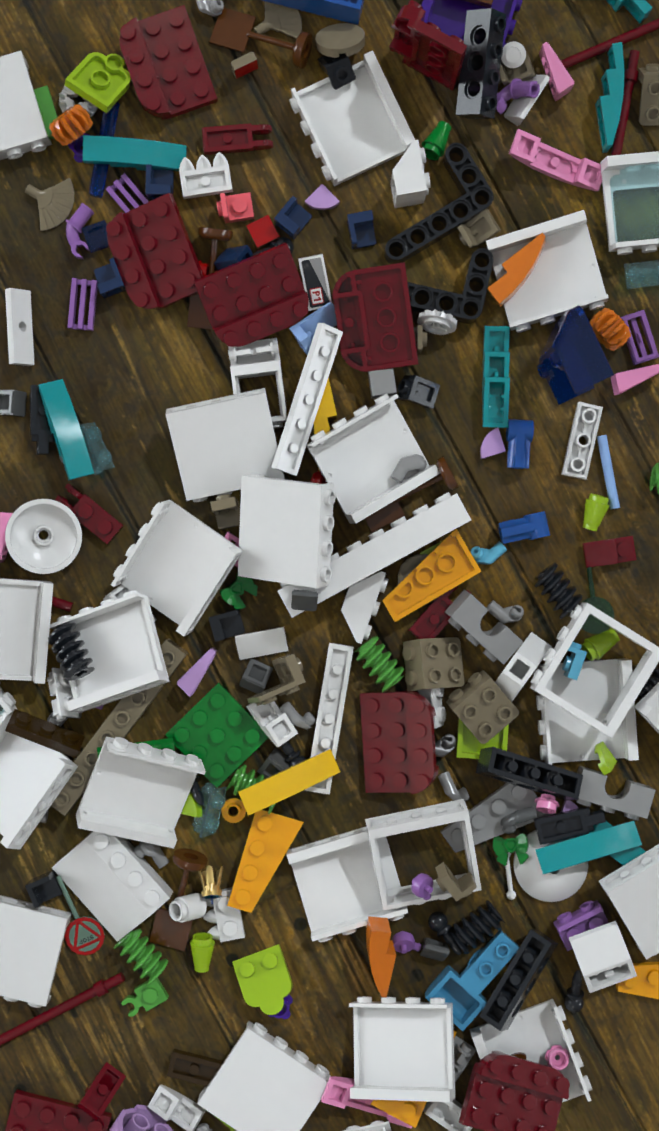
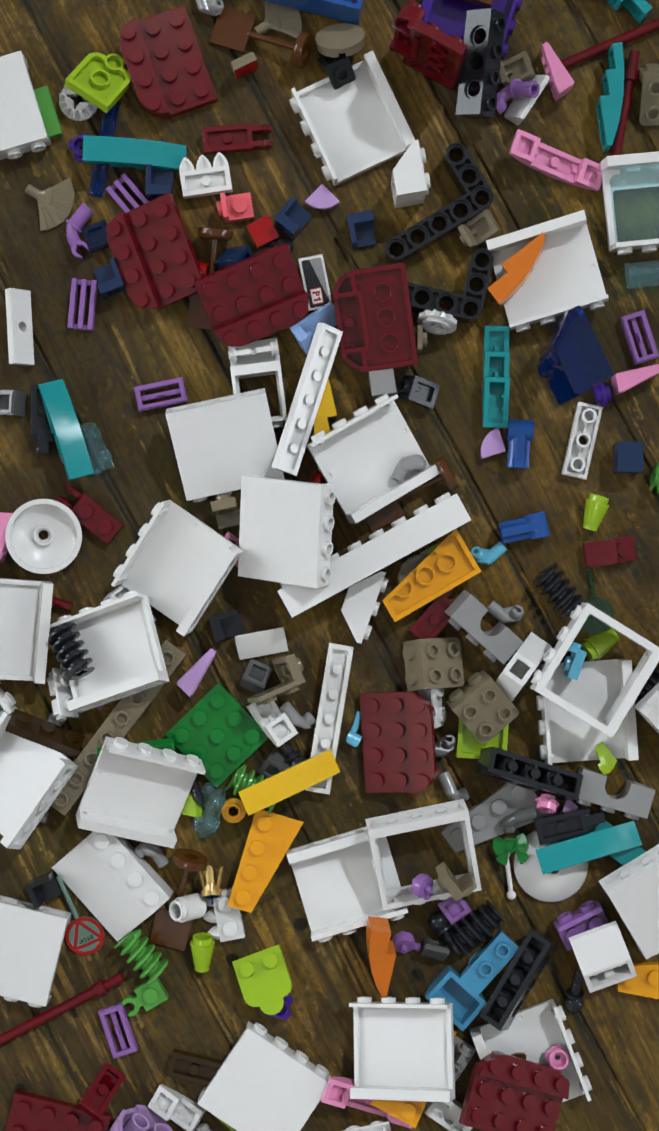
(71, 125): orange gear -> none
(127, 1027): none -> medium lavender tile
(181, 390): none -> medium lavender tile
(237, 588): green piece -> none
(304, 600): dark grey slope -> none
(352, 737): none -> medium azure hand
(379, 662): bright green piece -> none
(436, 141): green cone -> none
(454, 910): none -> medium lavender tile
(513, 54): white plate -> none
(602, 394): none -> dark purple plate
(608, 471): light blue bar -> none
(610, 329): orange gear -> none
(628, 457): none -> dark blue panel

